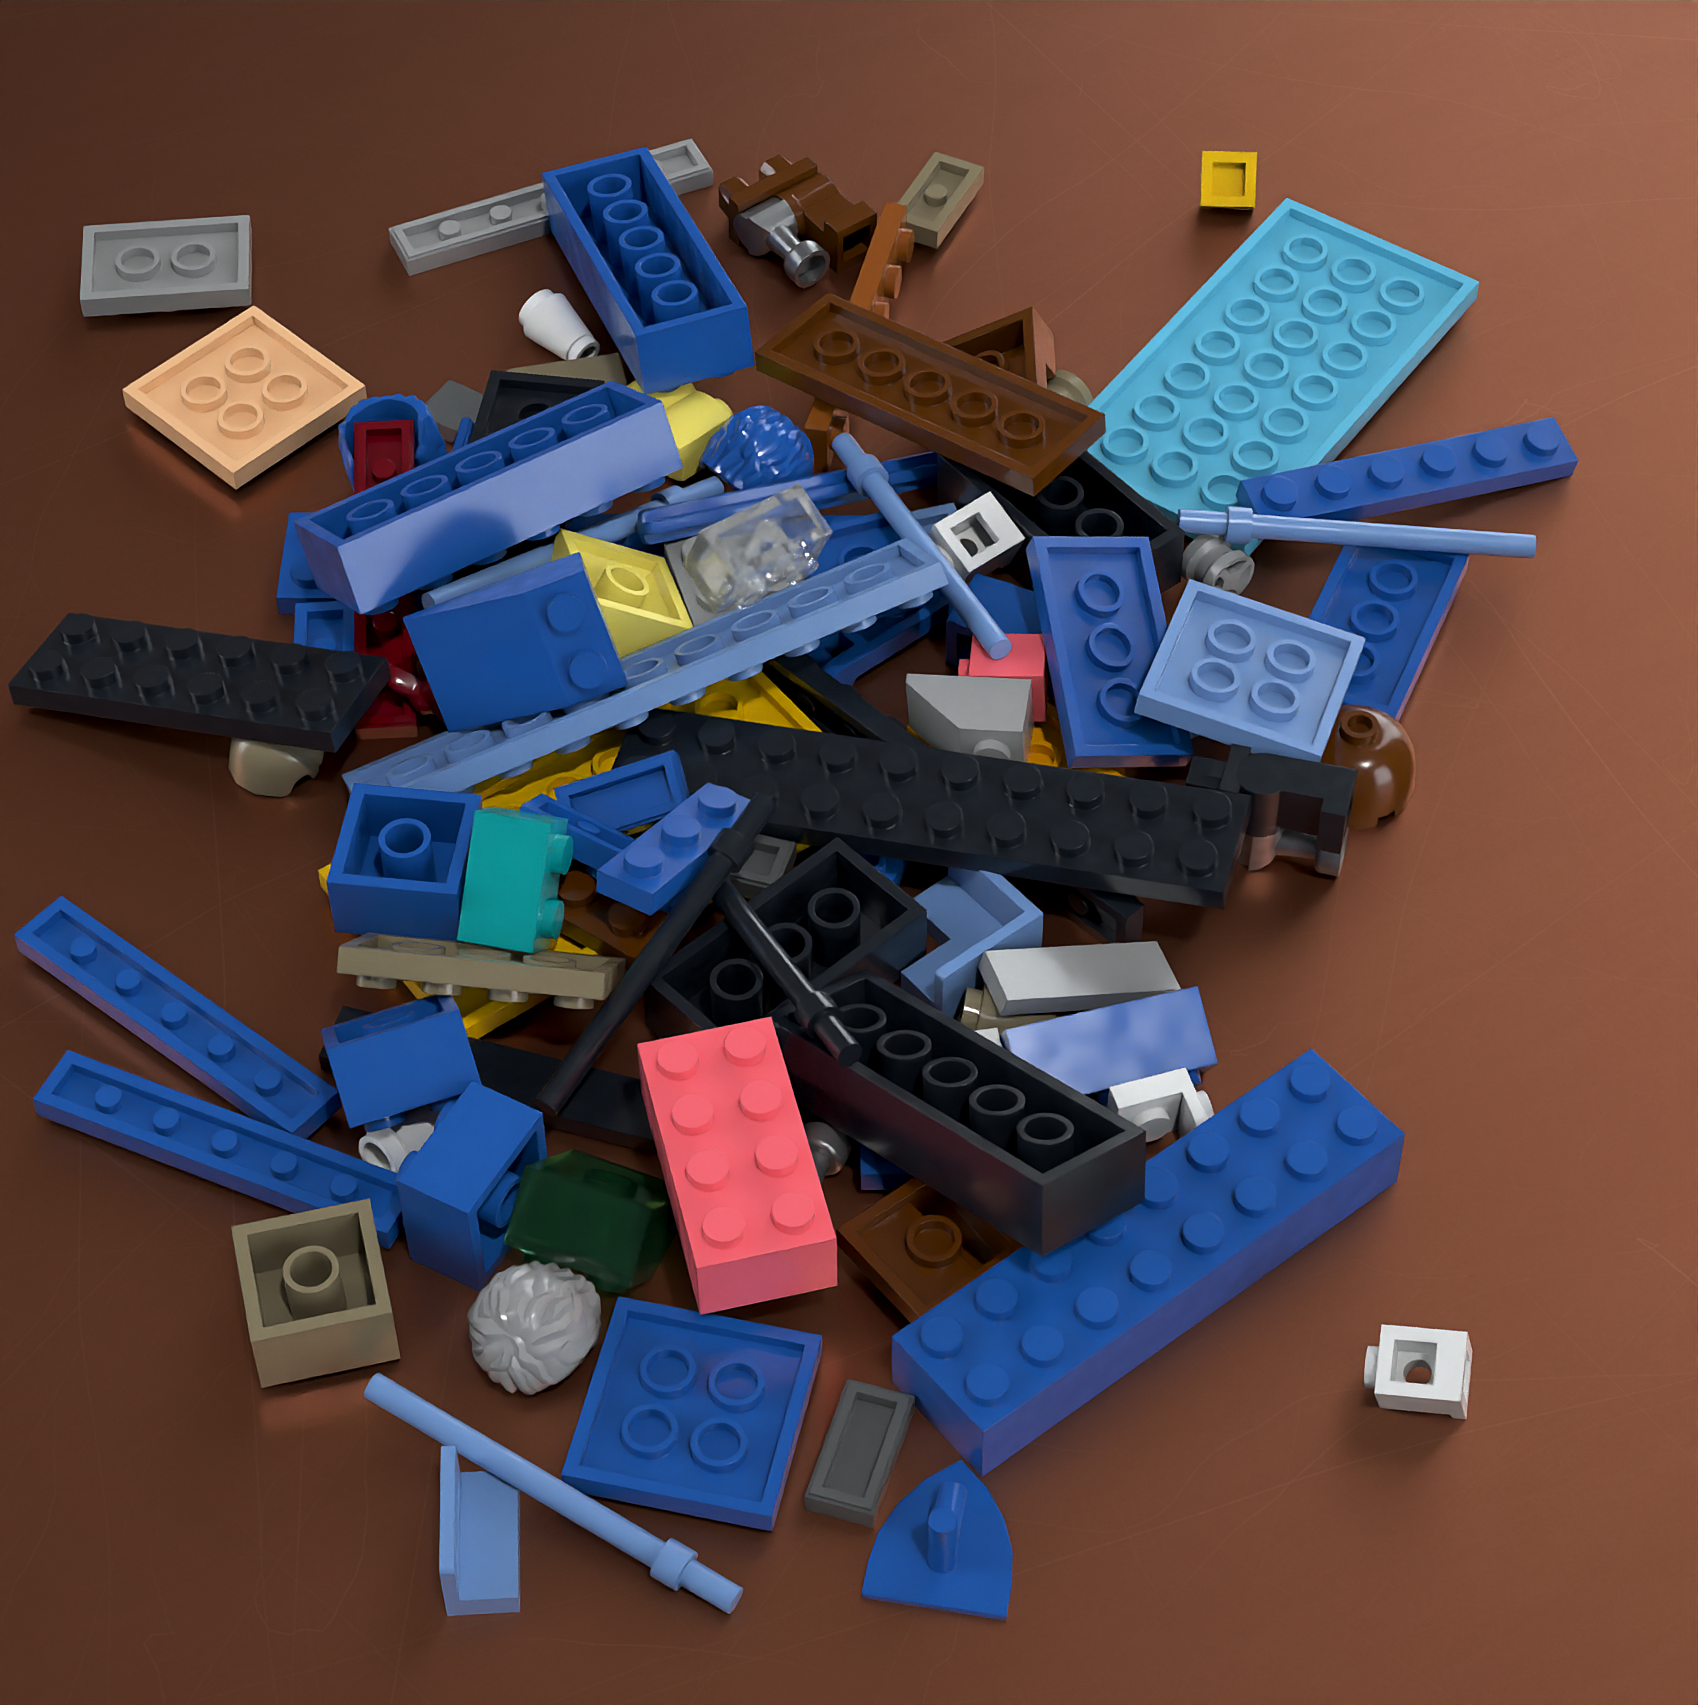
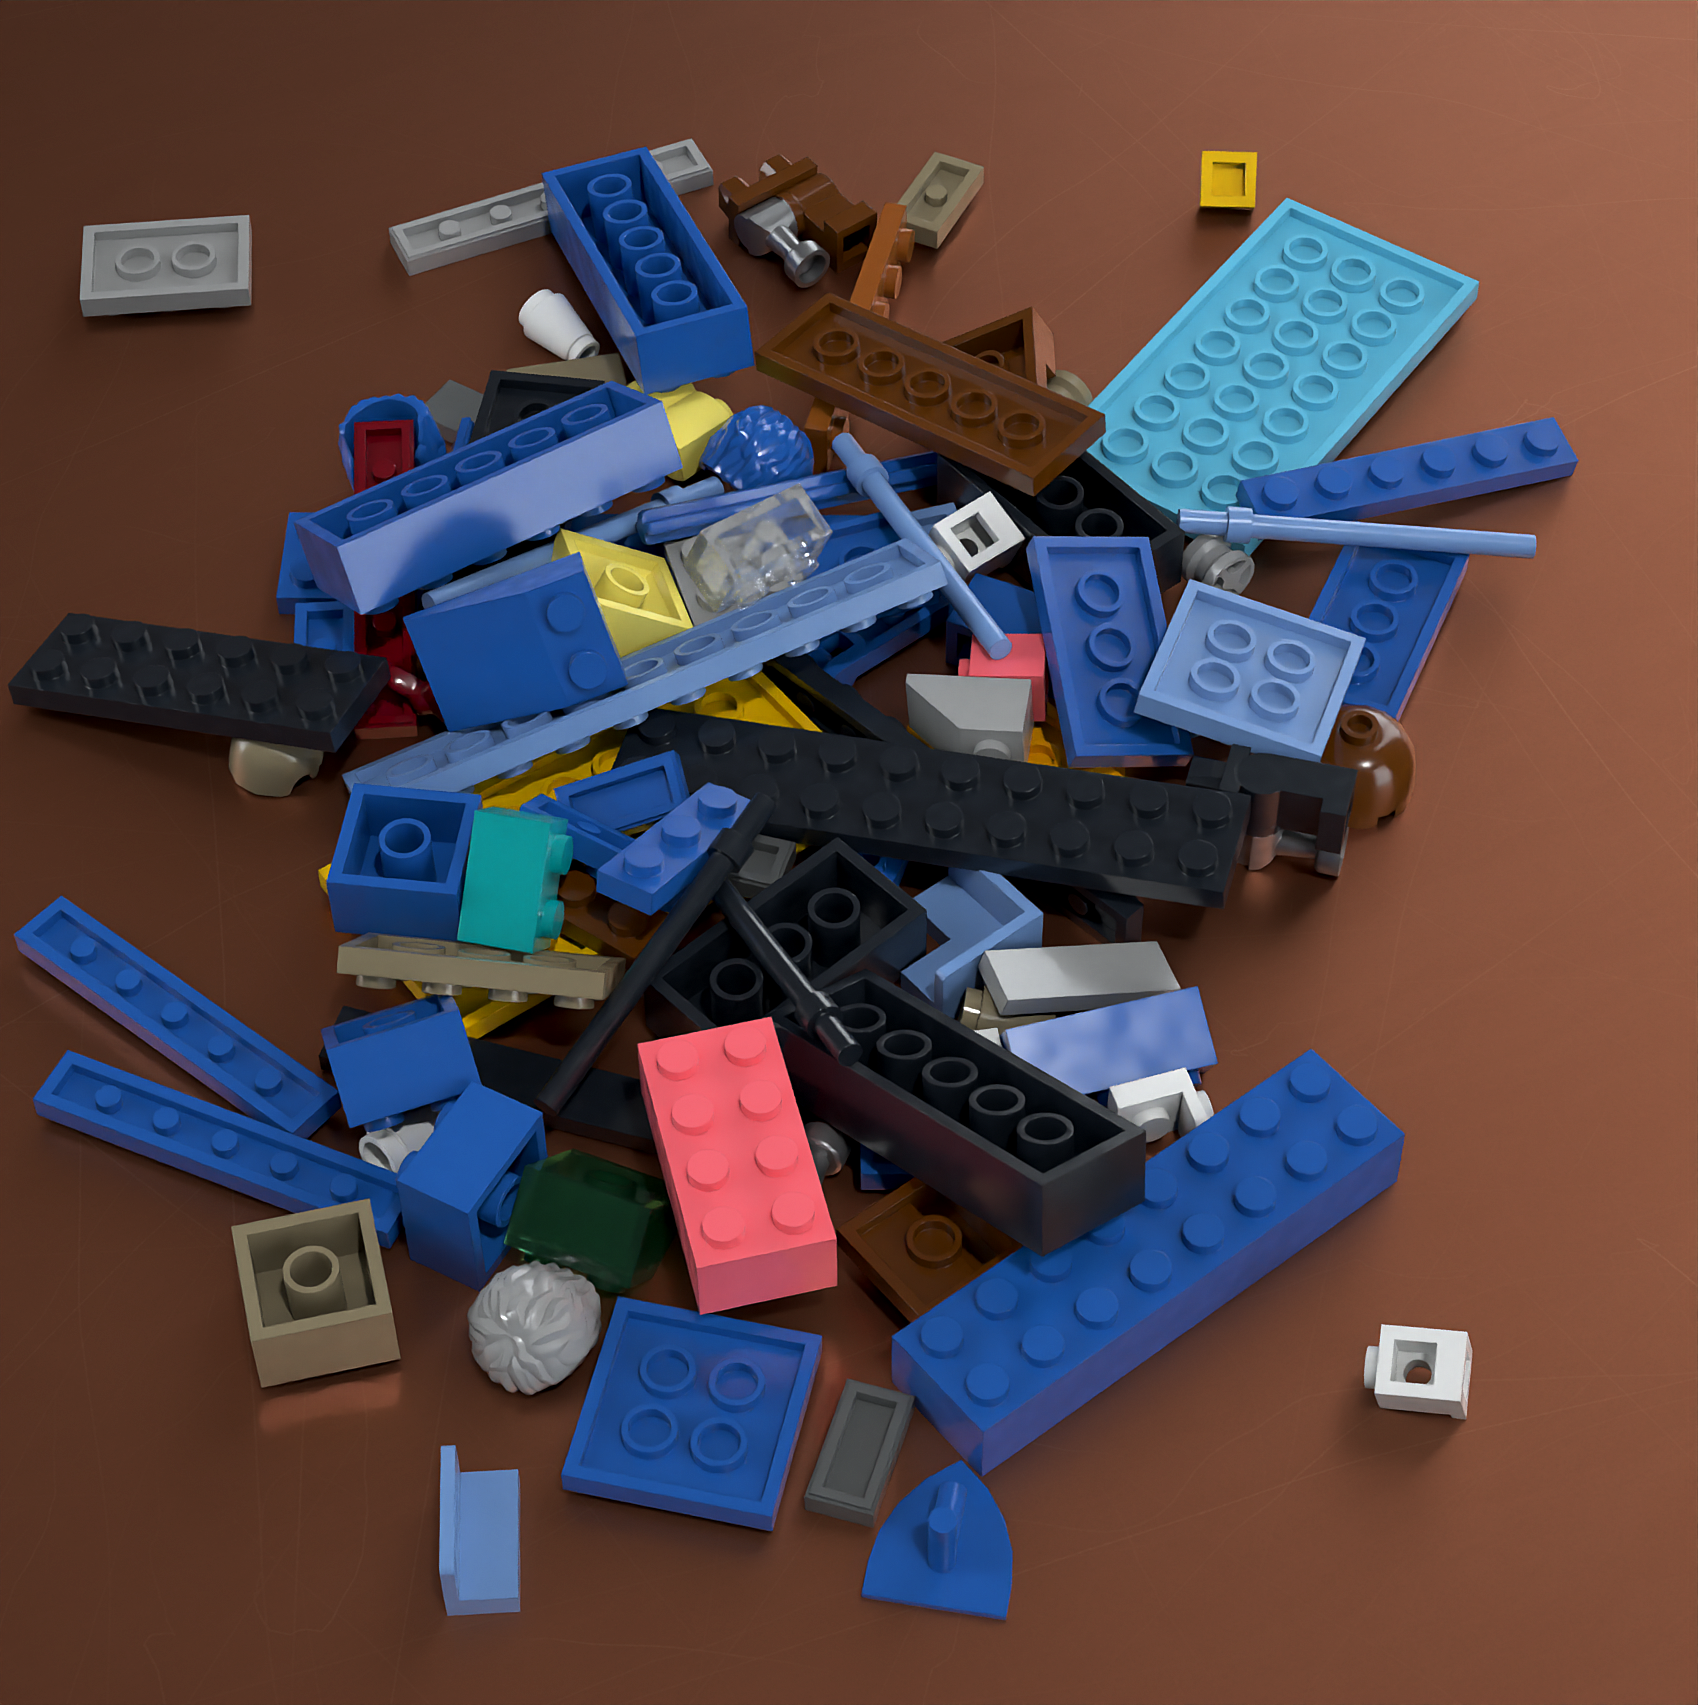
(244, 396): light nougat plate -> none
(669, 1561): medium blue bar -> none

